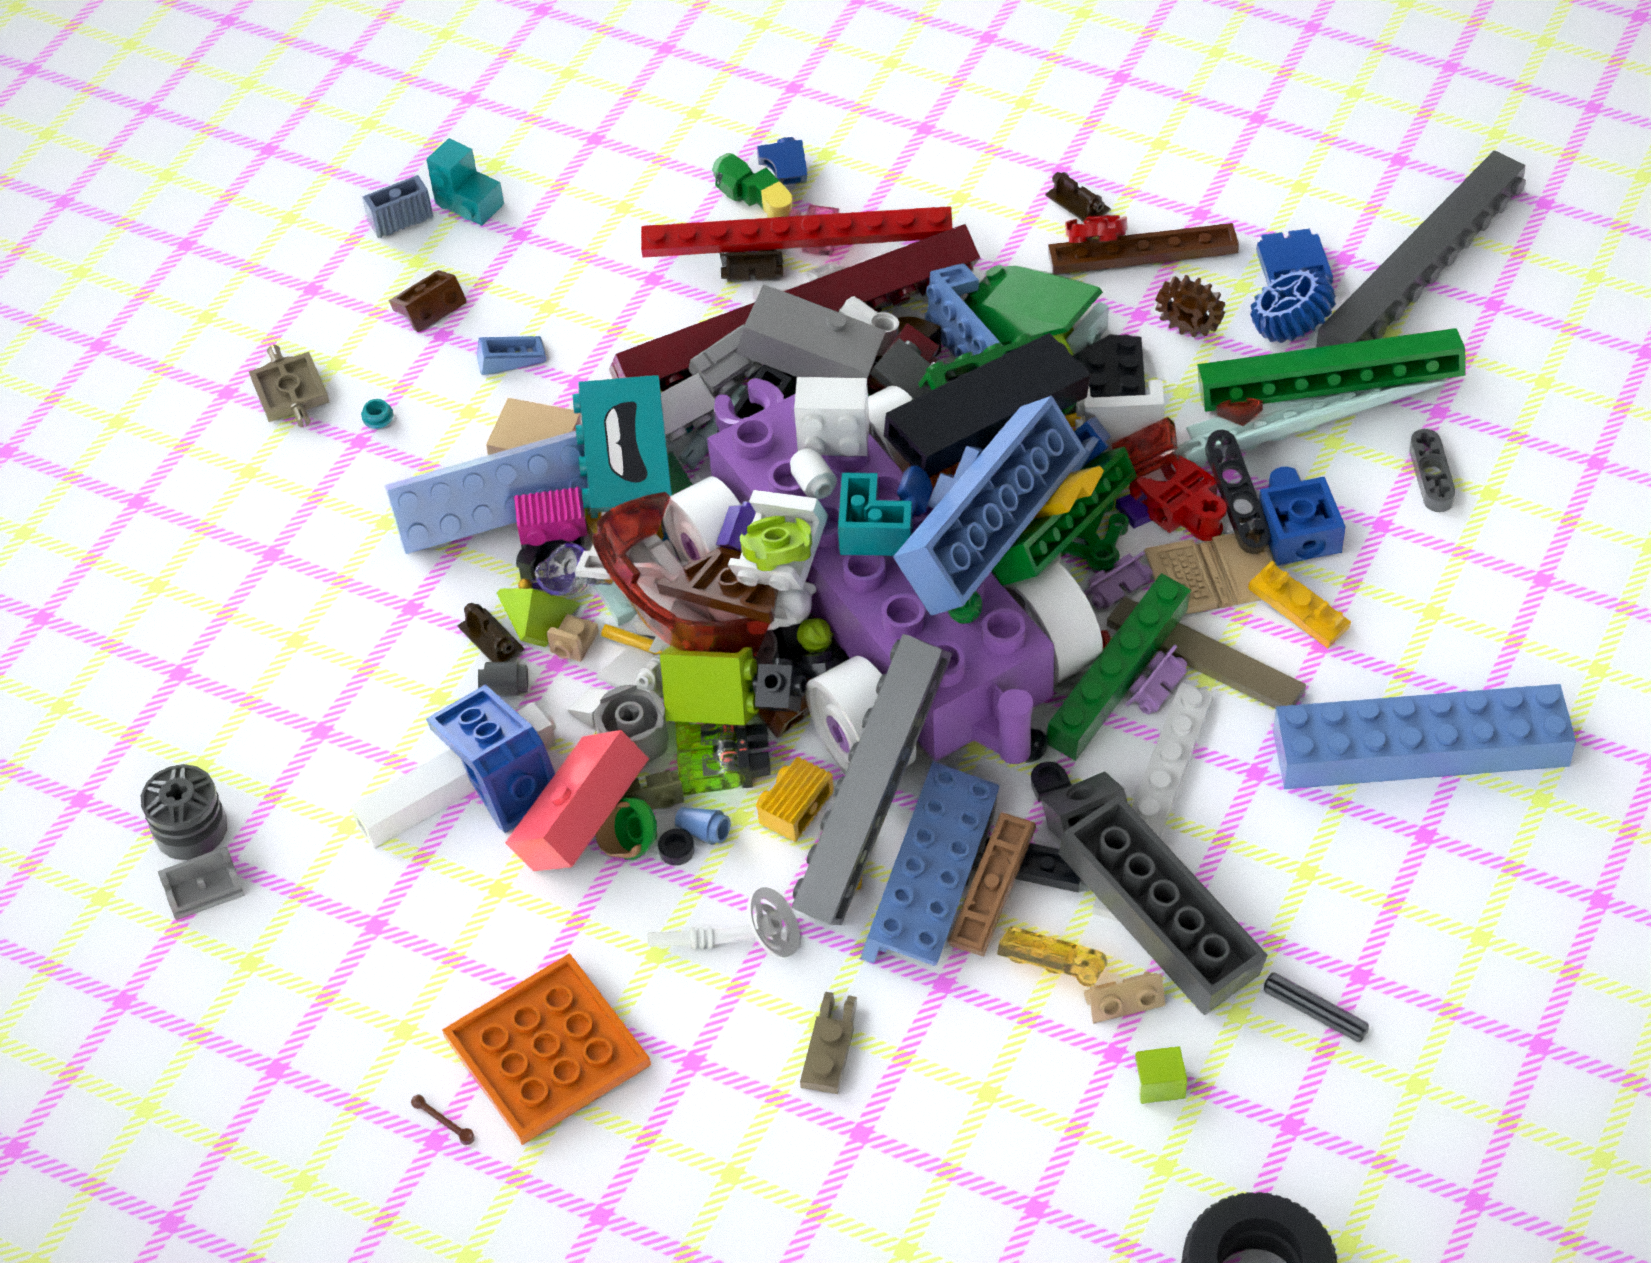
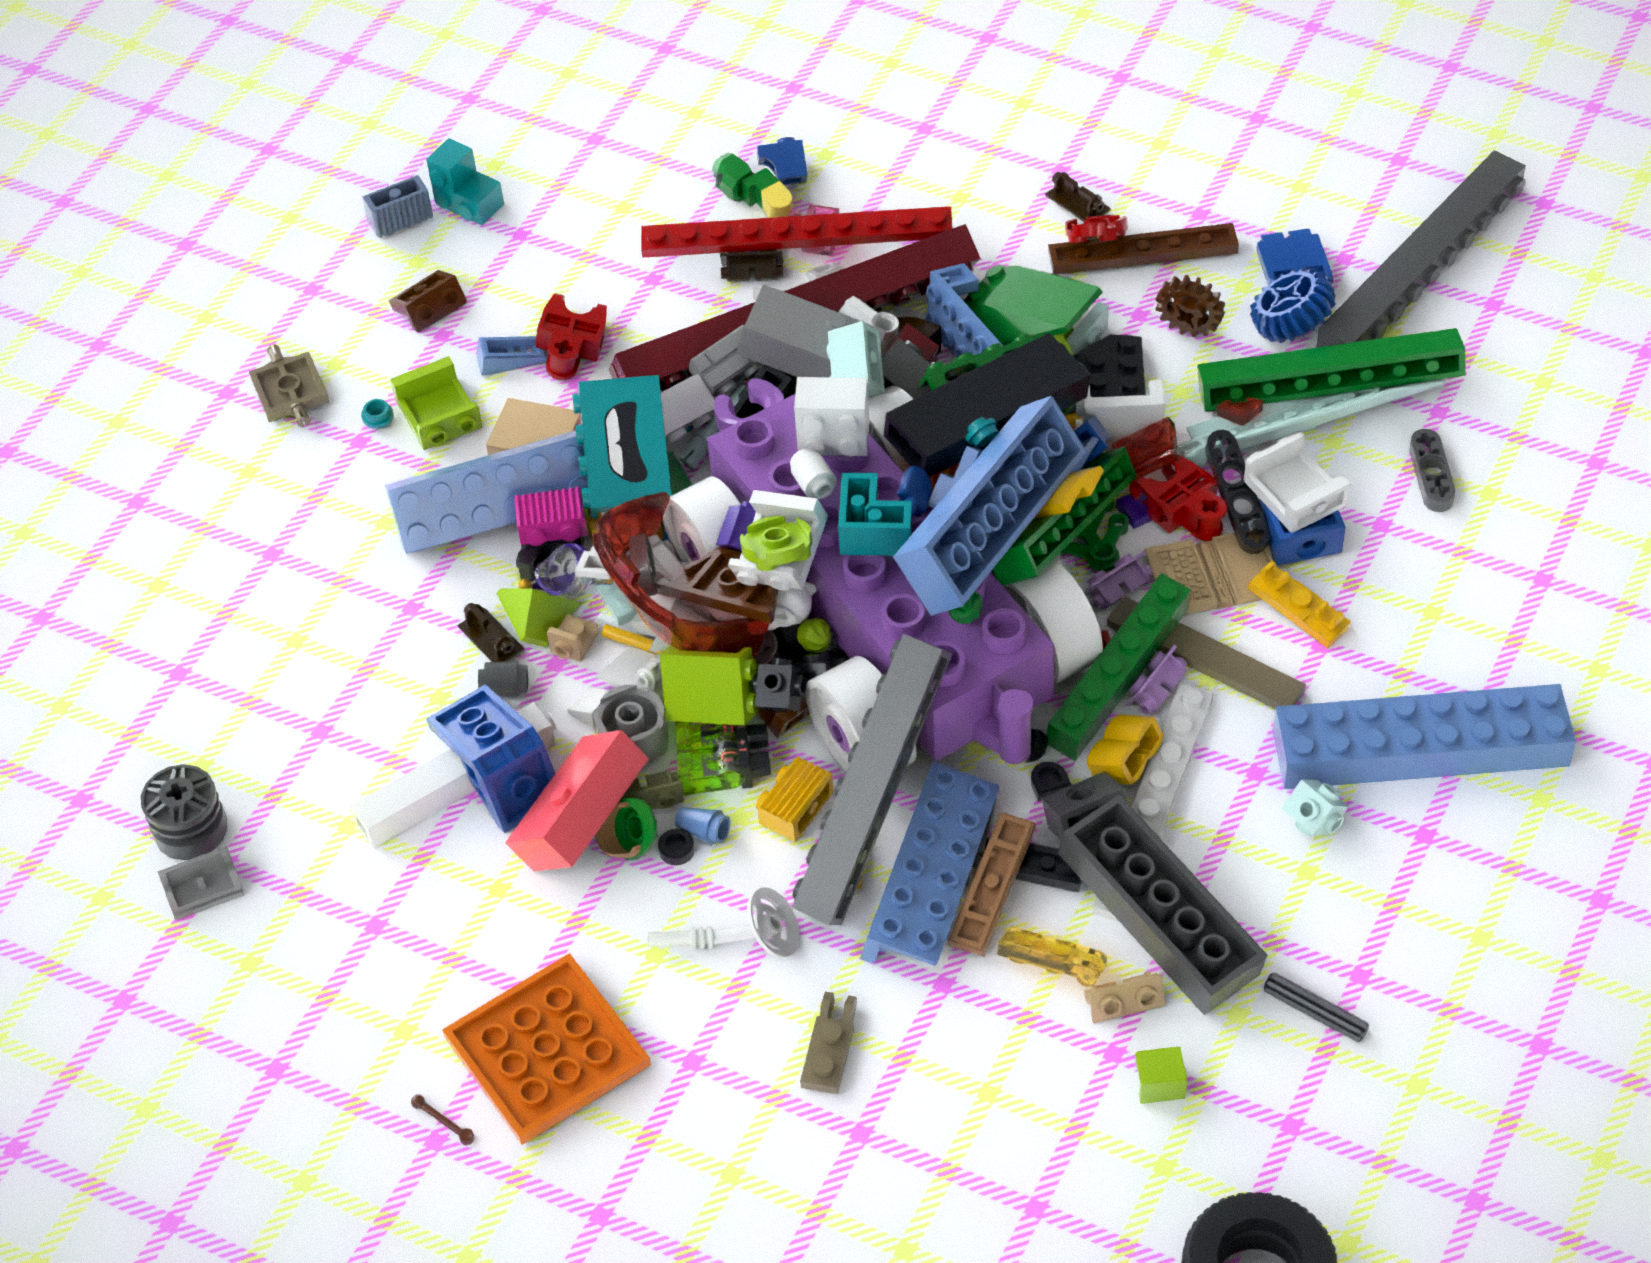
(435, 403): none -> lime panel
(569, 336): none -> red piece
(643, 559): none -> dark grey beam
(857, 354): none -> light aqua brick
(981, 432): none -> teal plate
(1125, 747): none -> yellow brick
(1294, 483): none -> white panel
(1315, 808): none -> light aqua brick

